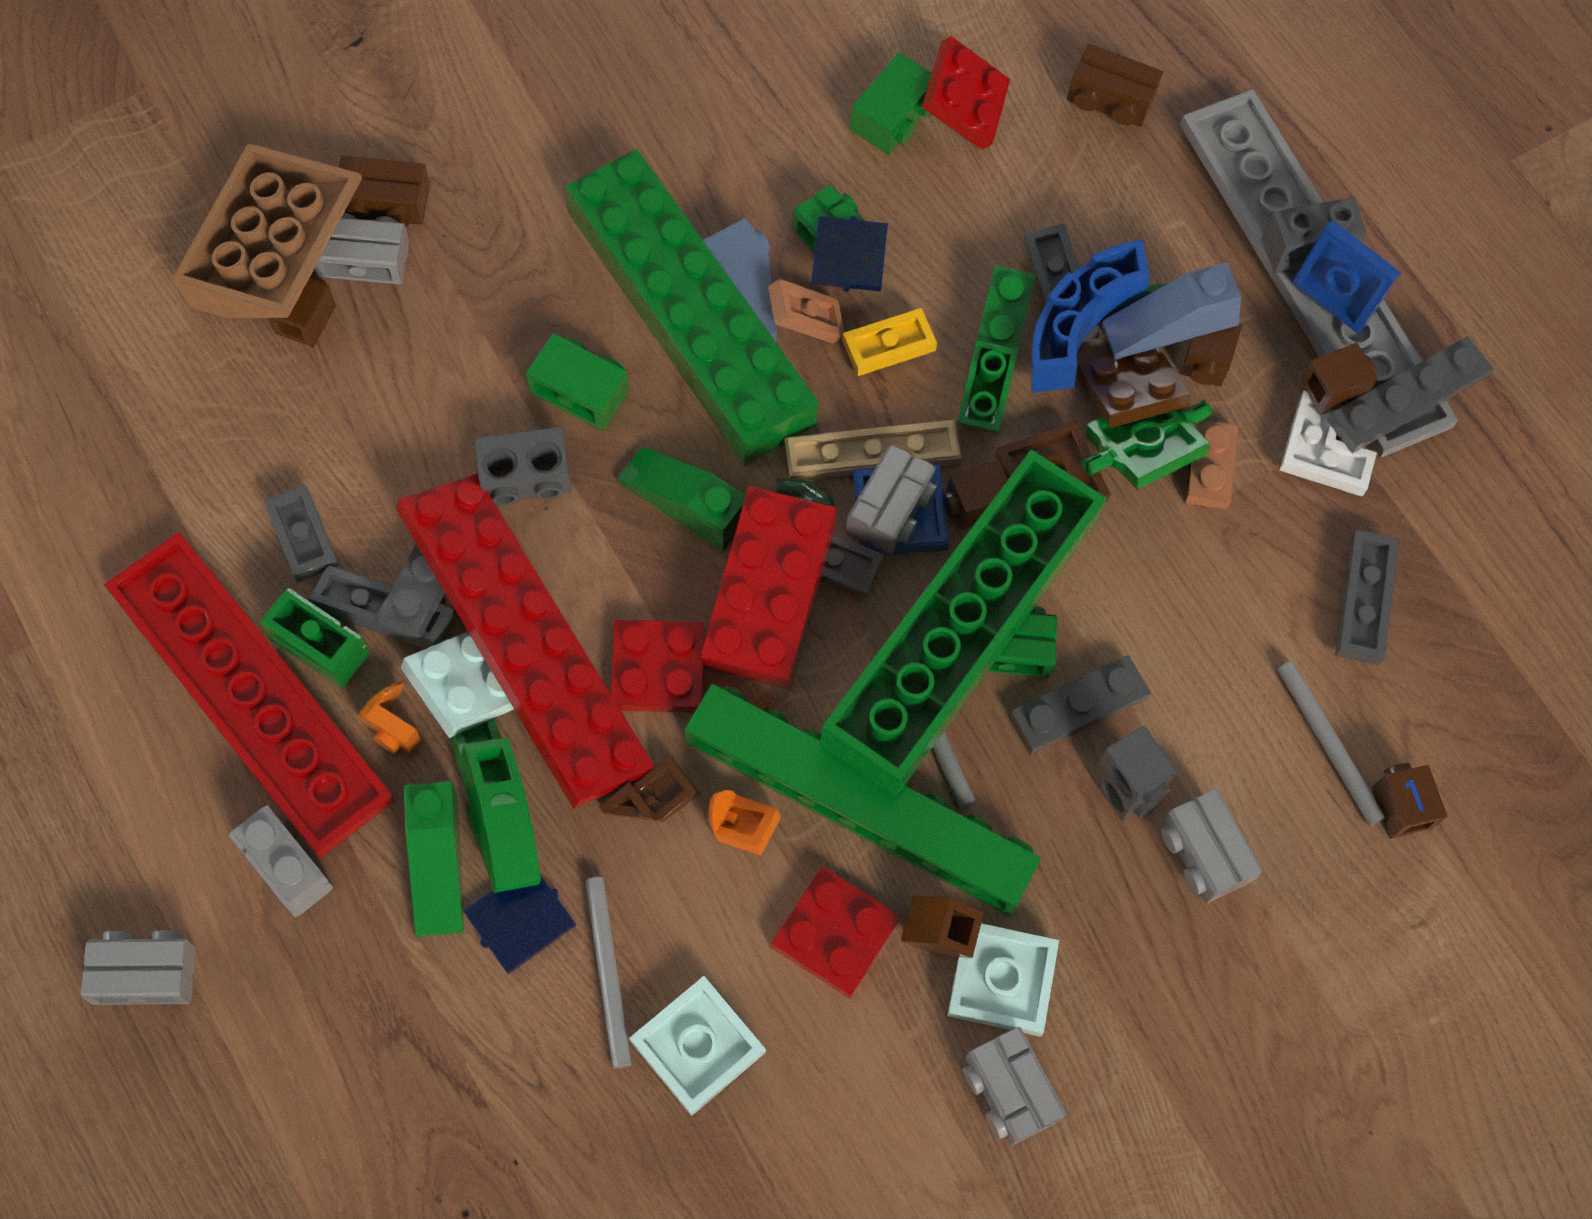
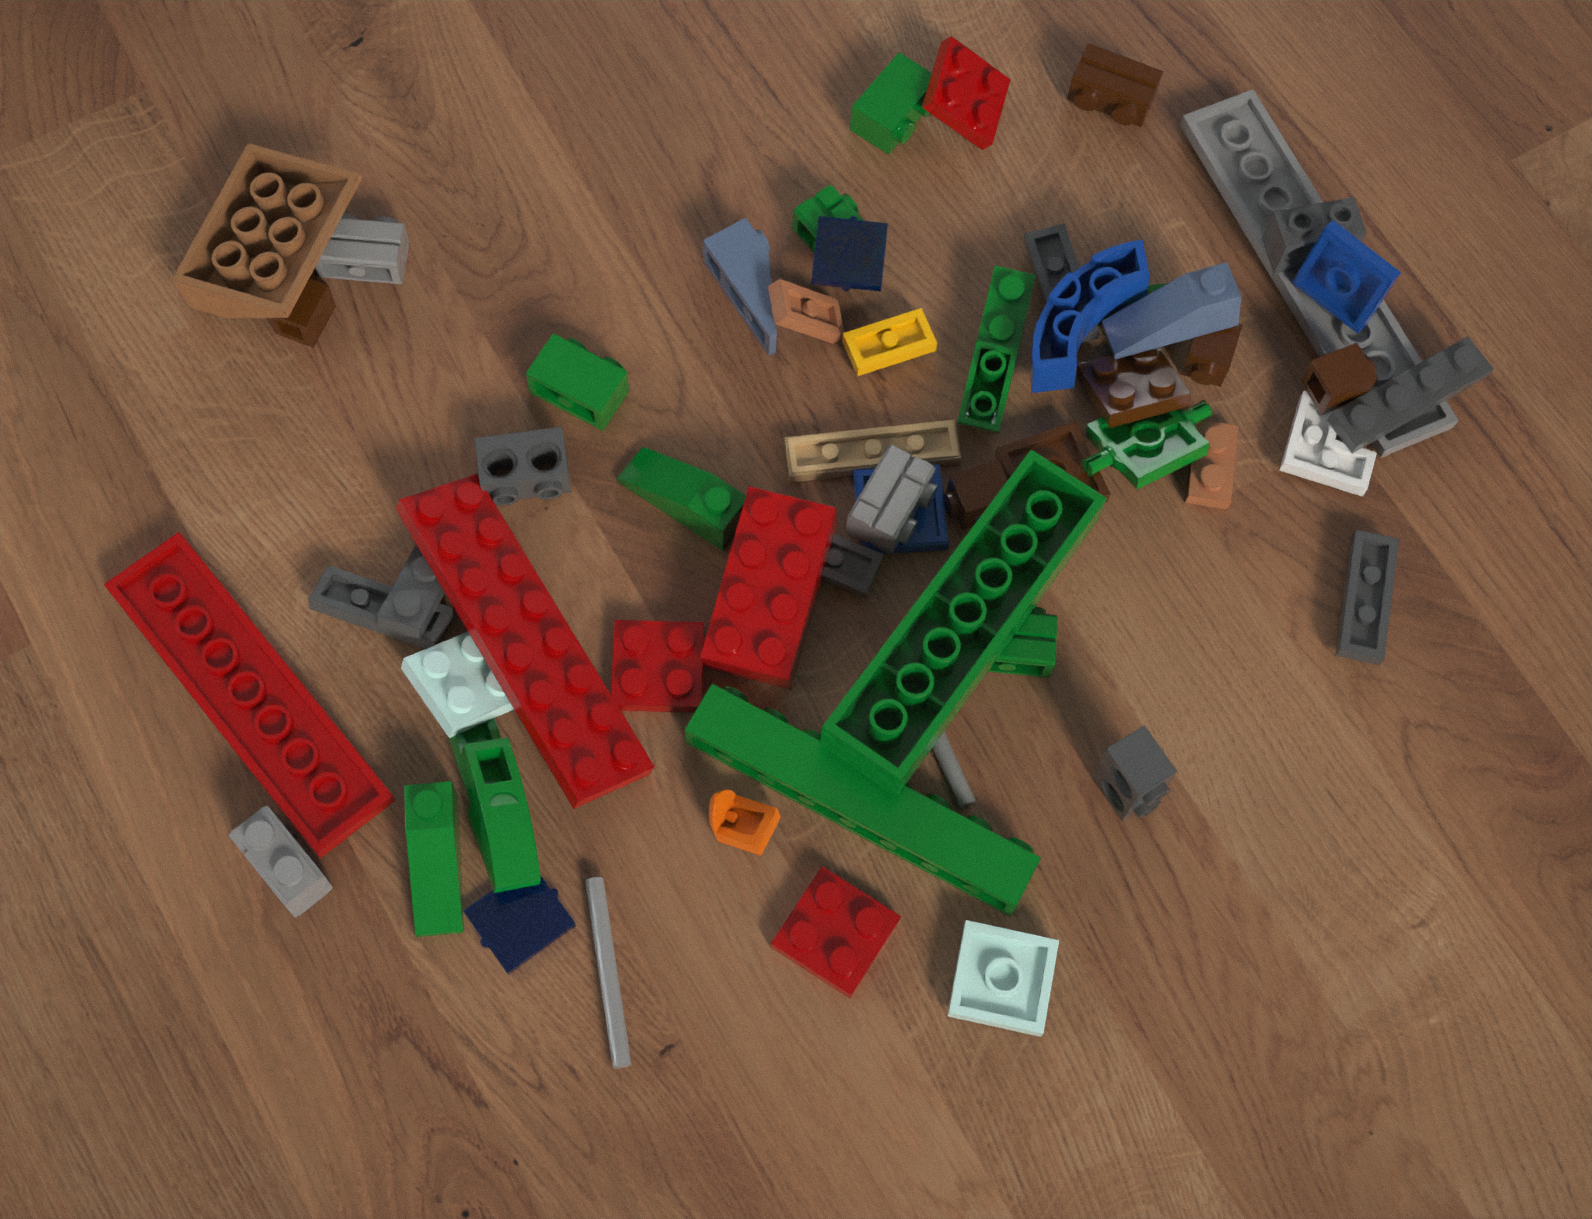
(138, 970): light grey brick -> none
(301, 533): dark grey plate -> none
(315, 637): green brick -> none
(388, 189): reddish brown brick -> none
(389, 730): orange plate -> none
(655, 795): reddish brown slope -> none
(691, 307): green brick -> none
(697, 1045): light aqua plate -> none
(804, 490): clear green arm -> none
(942, 926): reddish brown brick -> none
(1013, 1087): light grey brick -> none
(1079, 704): dark grey plate -> none
(1210, 847): light grey brick -> none
(1331, 743): light grey bar -> none
(1409, 800): reddish brown brick -> none

